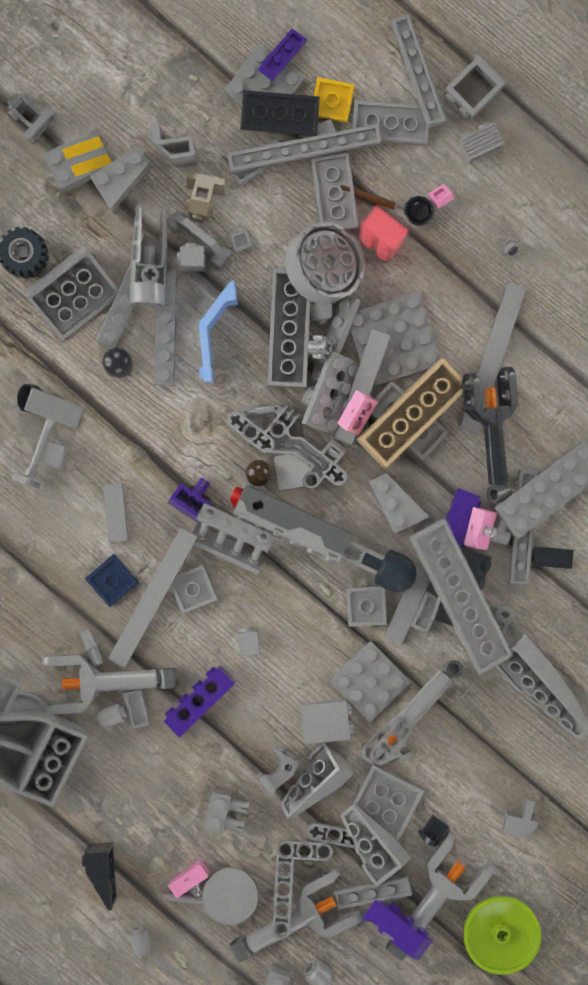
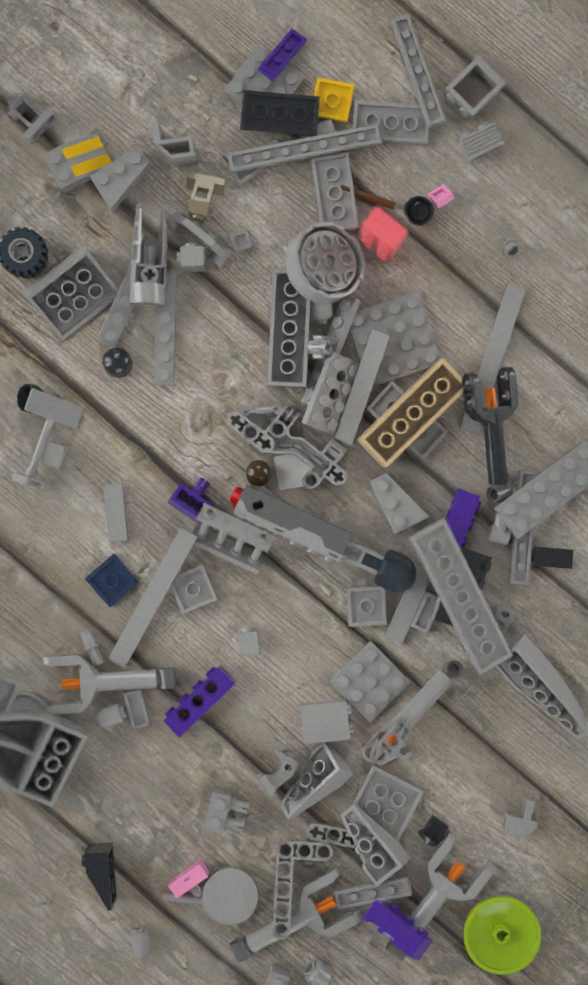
(226, 298): light blue windscreen -> none
(357, 412): bright pink piece -> none
(481, 528): bright pink piece -> none

